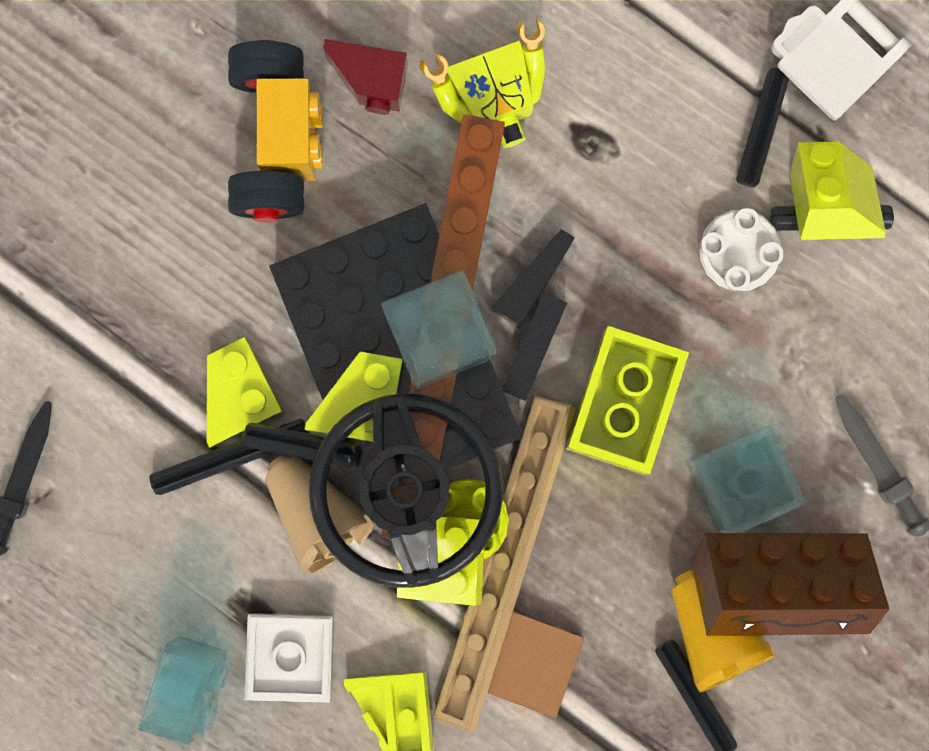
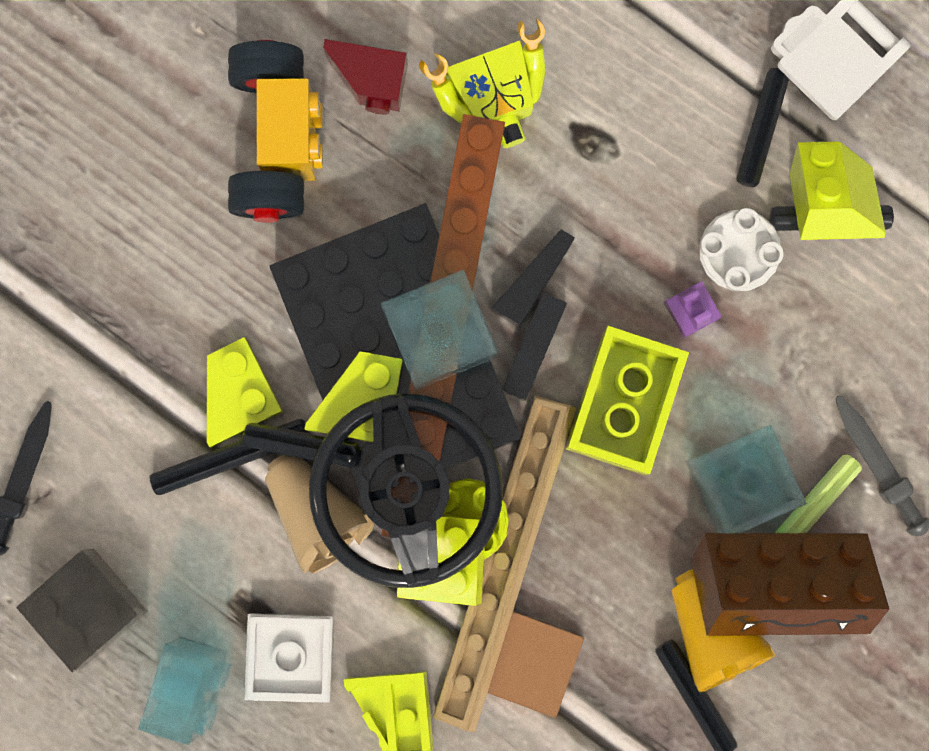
(81, 609): none -> clear smoke brick
(692, 309): none -> medium lavender tile
(822, 496): none -> yellowish green axle

